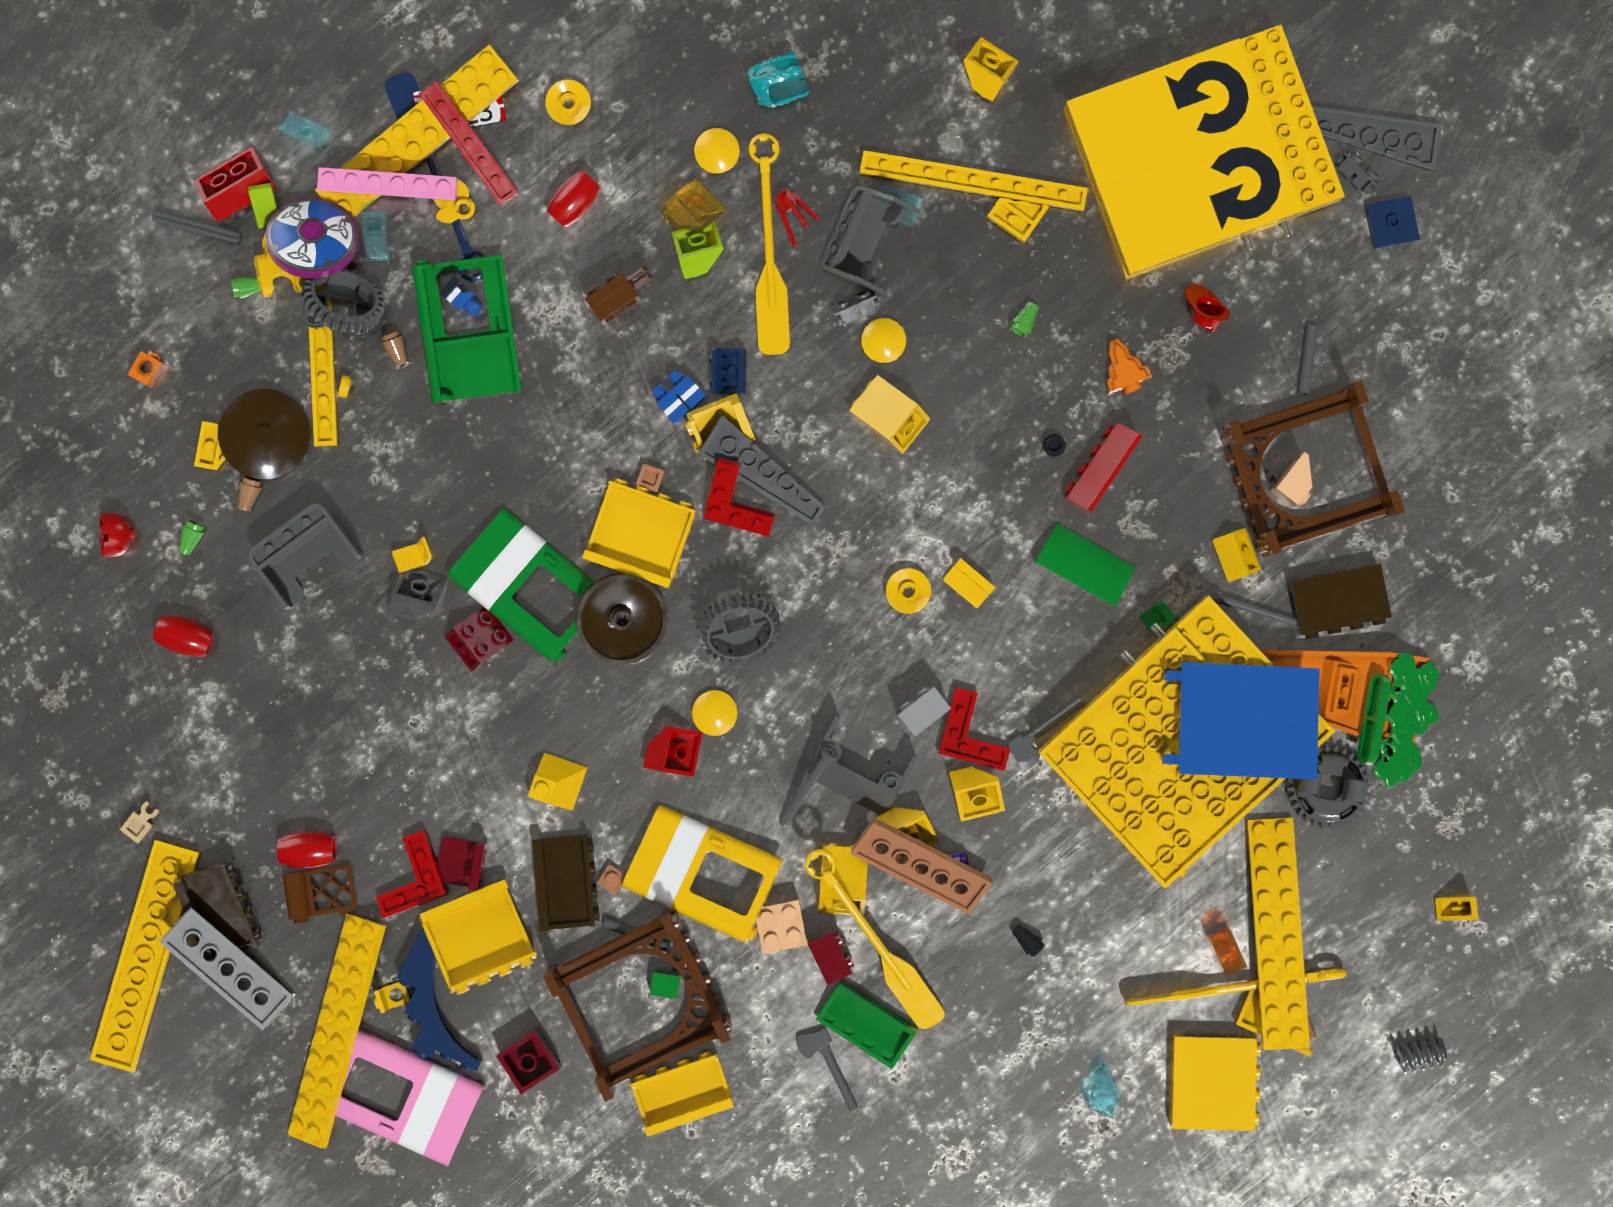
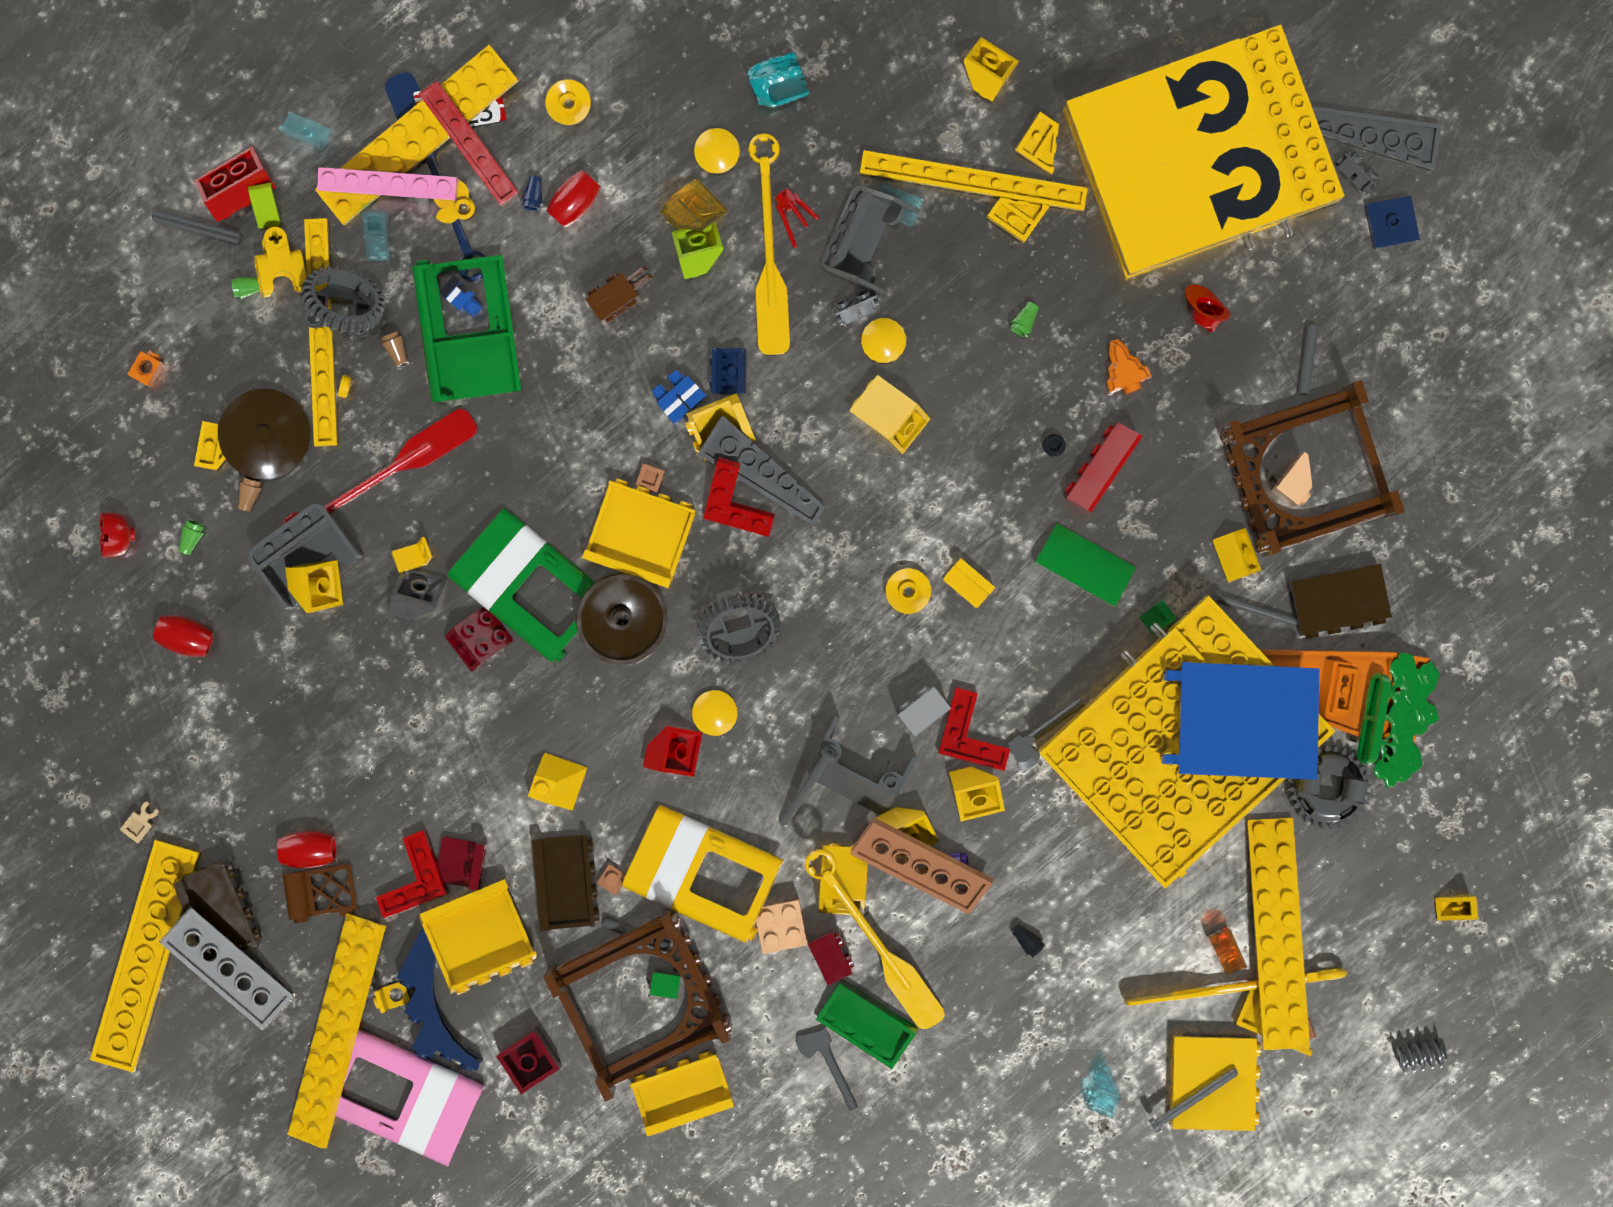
(312, 238): dish -> none
(315, 585): none -> yellow slope
(417, 452): none -> red piece
(532, 195): none -> dark blue cone
(1039, 142): none -> yellow wing
(1192, 1100): none -> dark grey bar

